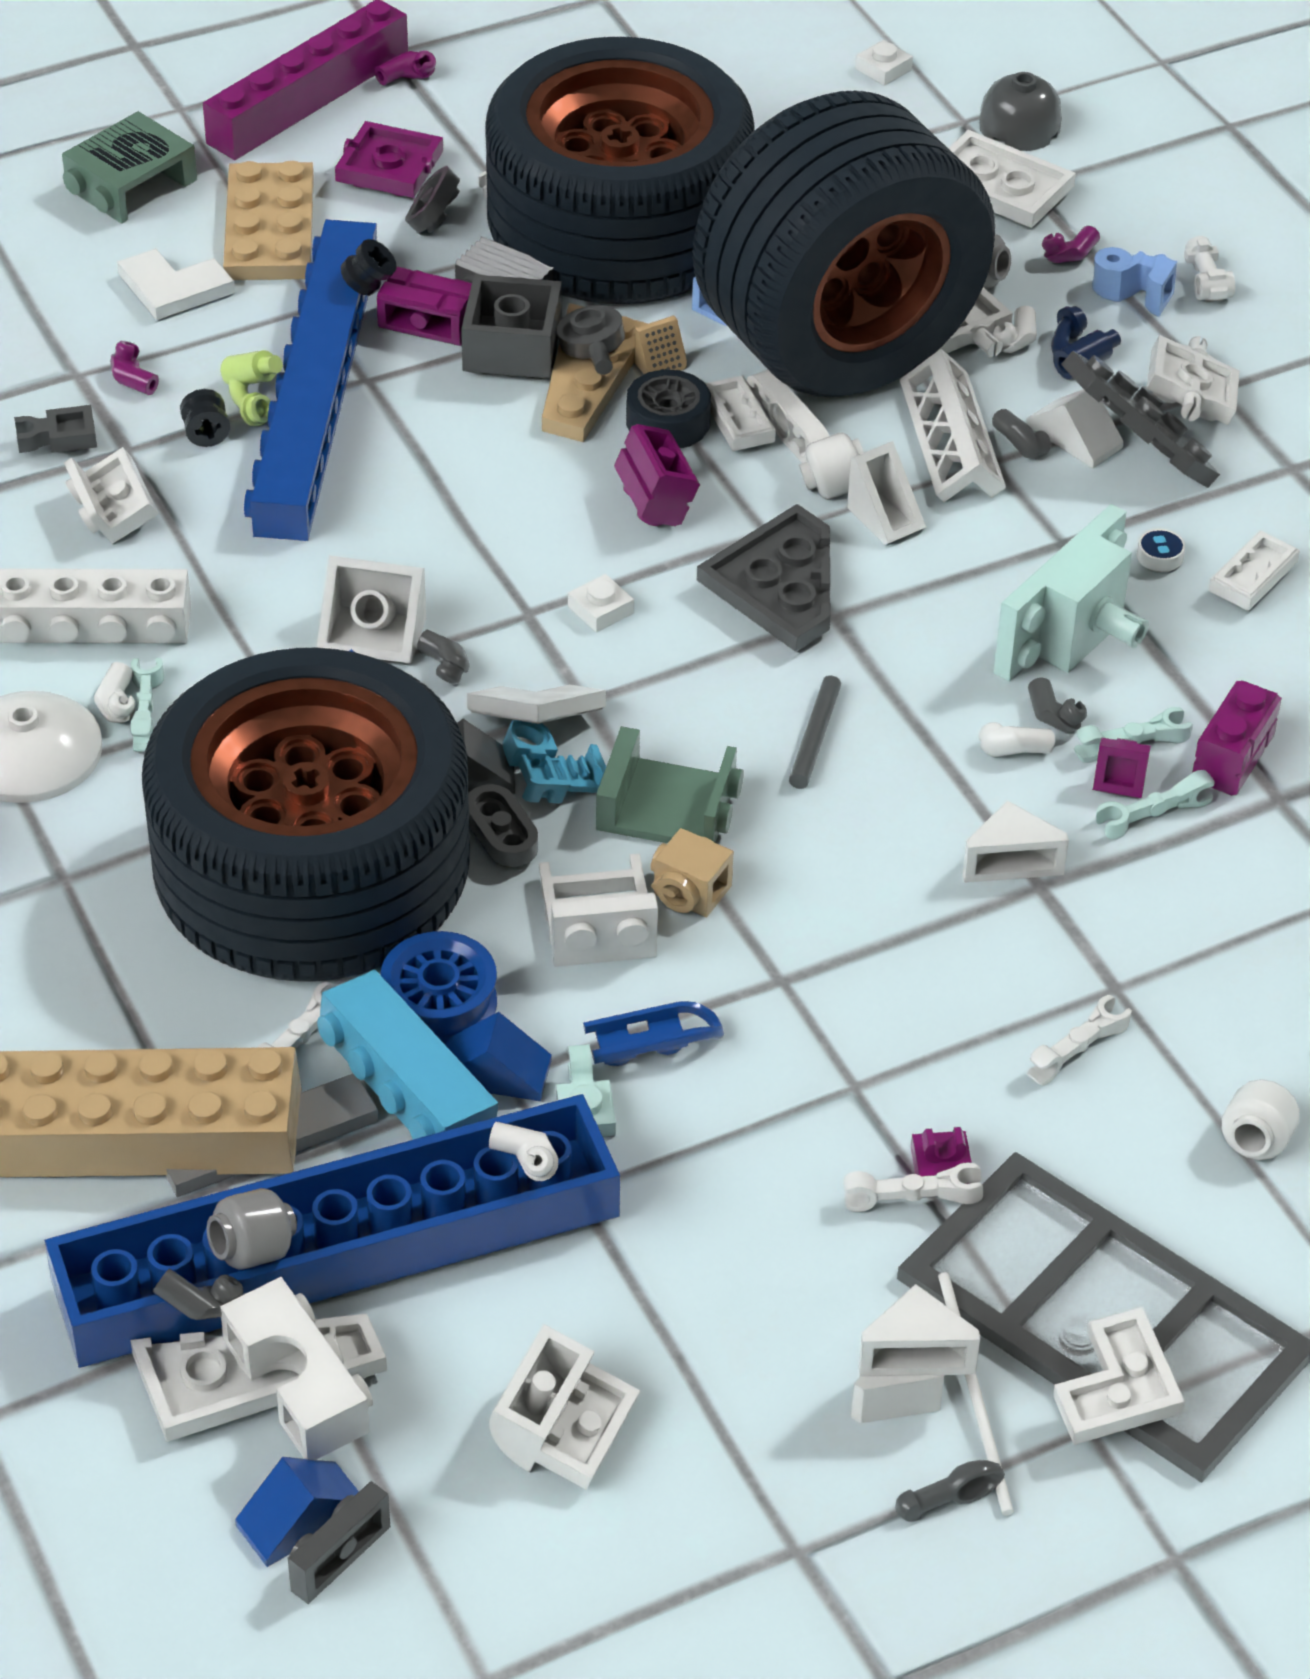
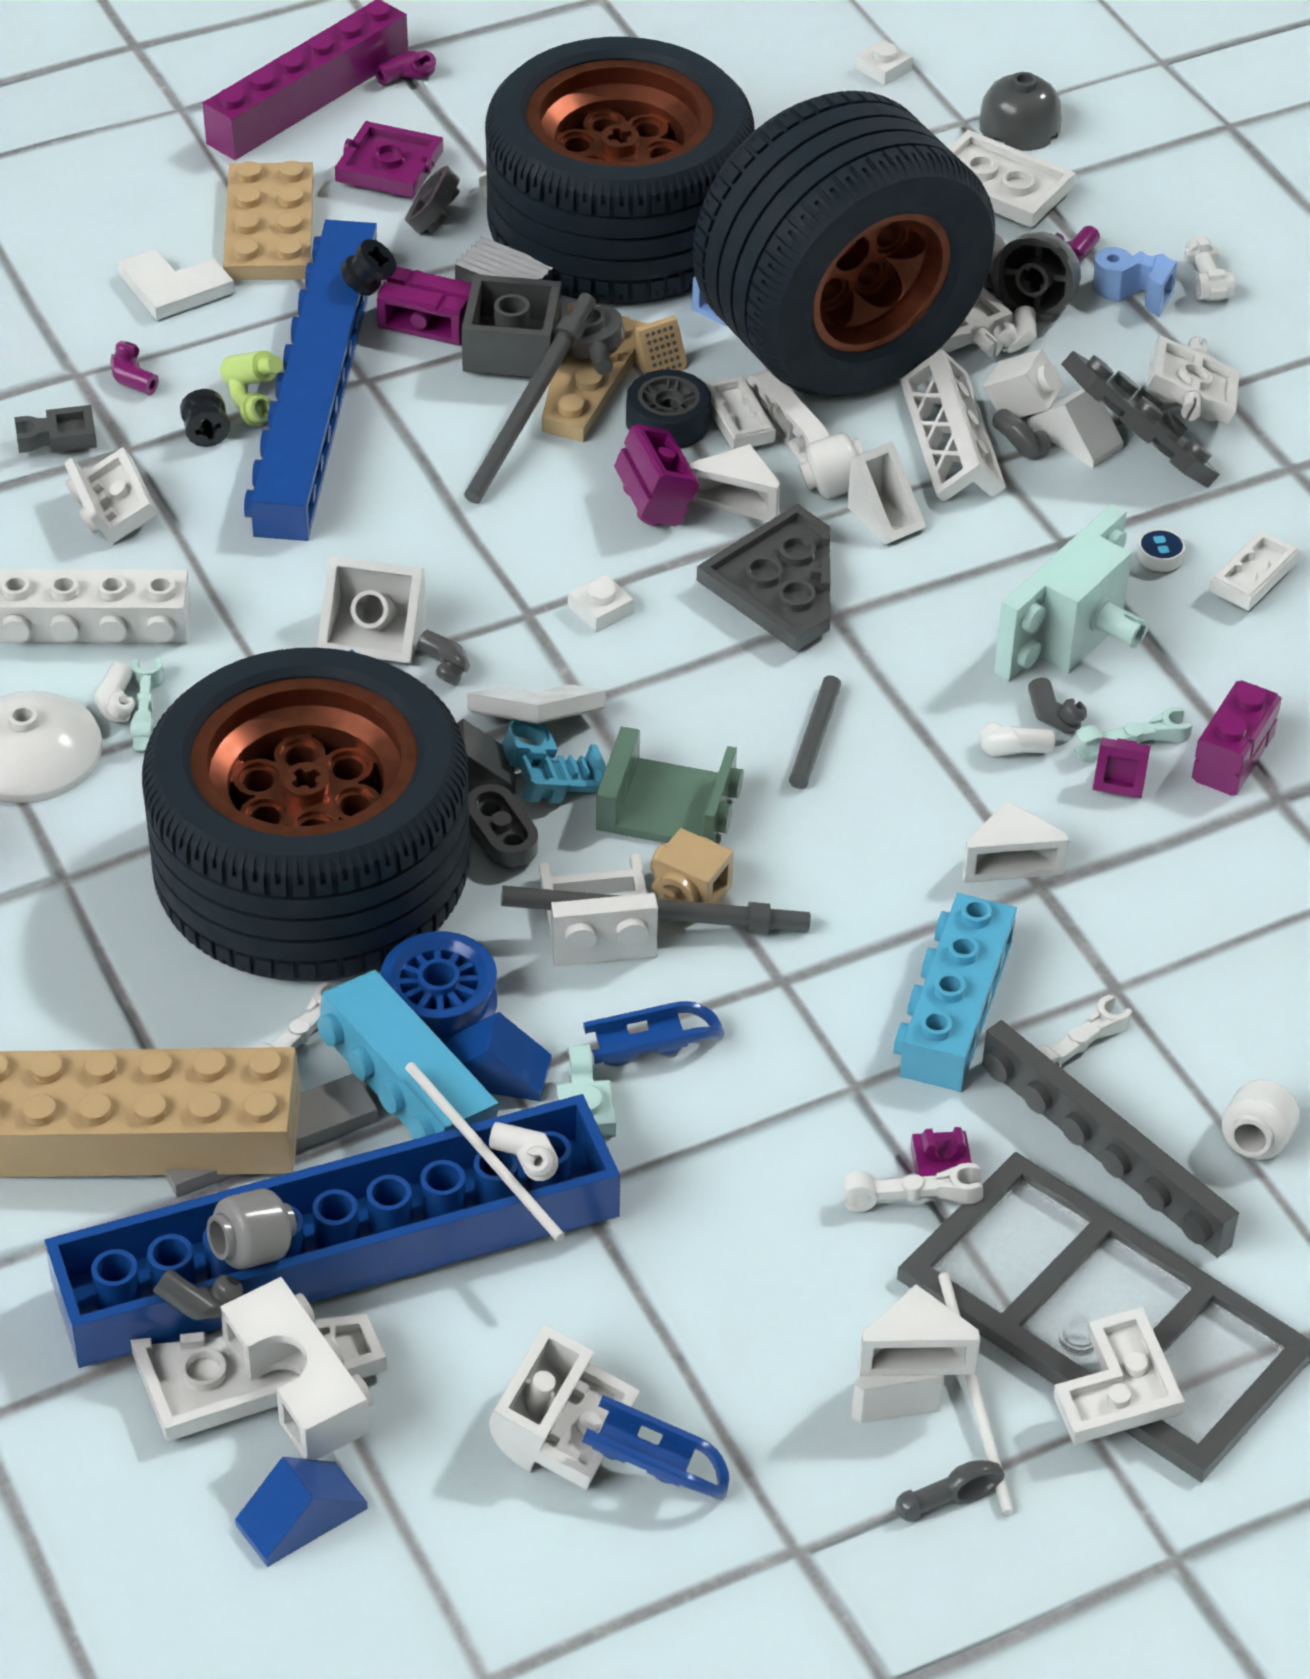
(123, 158): sand green panel -> none
(348, 1533): dark grey plate -> none
(485, 1152): none -> white piece
(566, 335): none -> dark grey bar
(665, 1461): none -> blue piece
(737, 484): none -> white slope
(755, 916): none -> dark grey bar
(956, 992): none -> medium azure brick
(1024, 384): none -> white brick
(1037, 273): none -> dark grey cylinder
(1071, 325): dark blue plant -> none
(1110, 1139): none -> dark grey plate
(1189, 792): light aqua piece -> none

